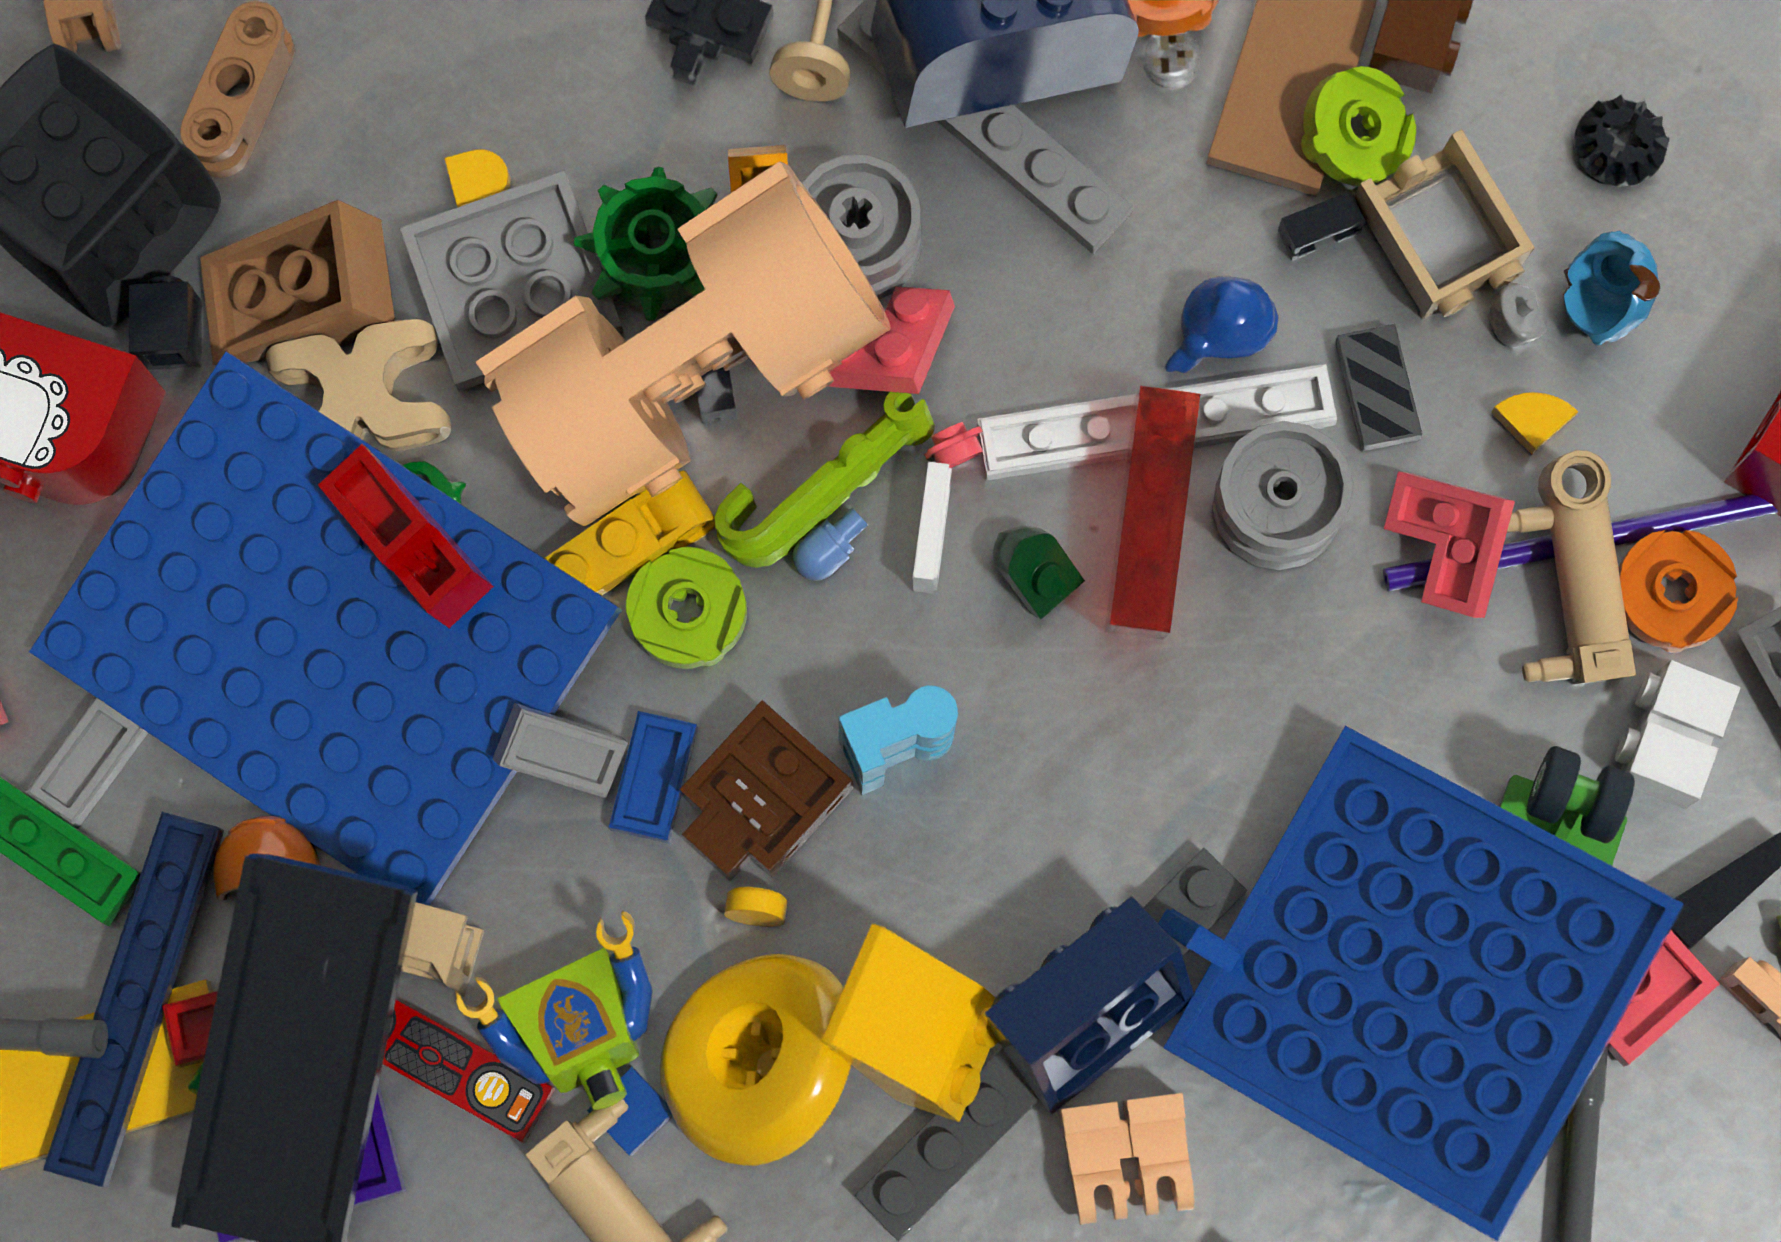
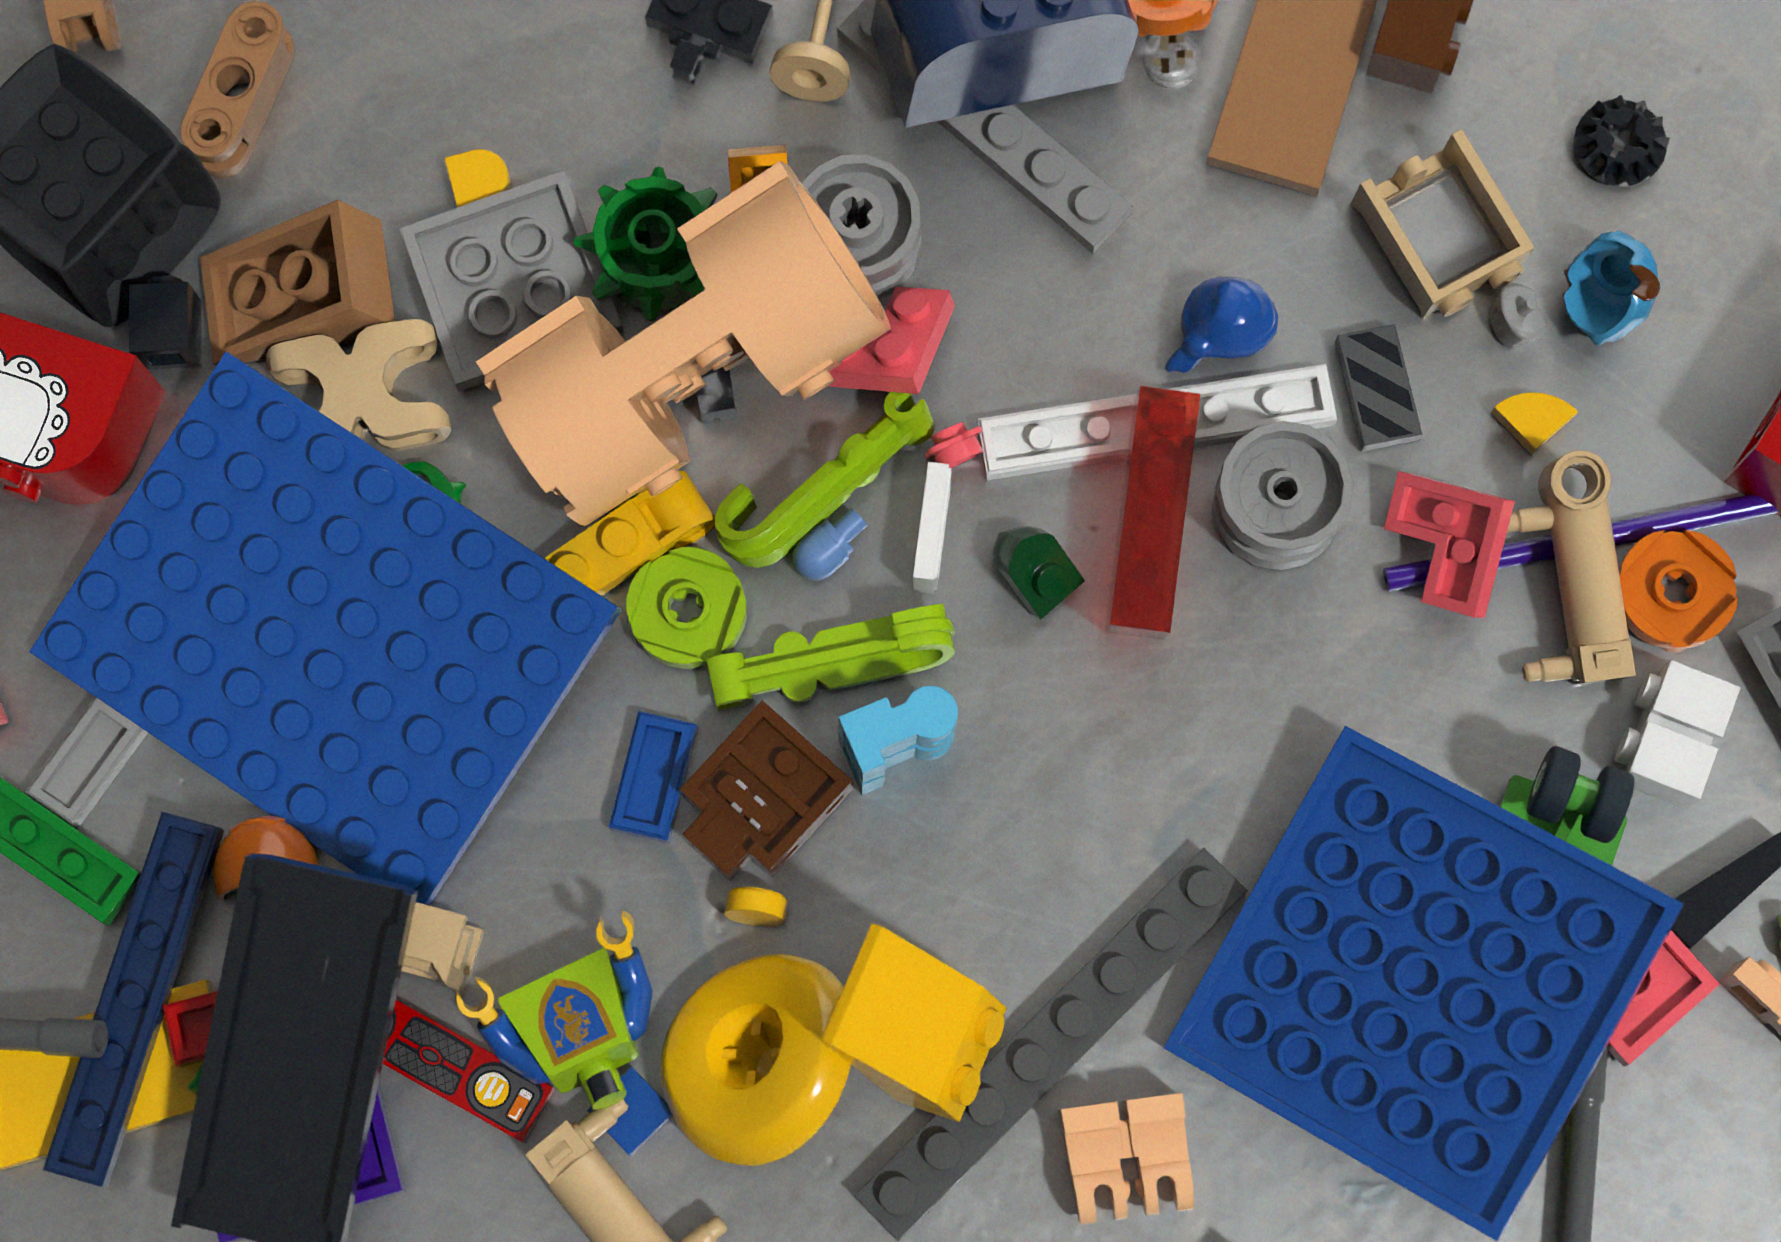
(405, 536): red slope -> none
(560, 750): light grey tile -> none
(836, 657): none -> lime piece
(1091, 1003): dark blue slope -> none
(1199, 939): blue tile -> none
(1329, 130): lime plate -> none
(1333, 217): black piece -> none

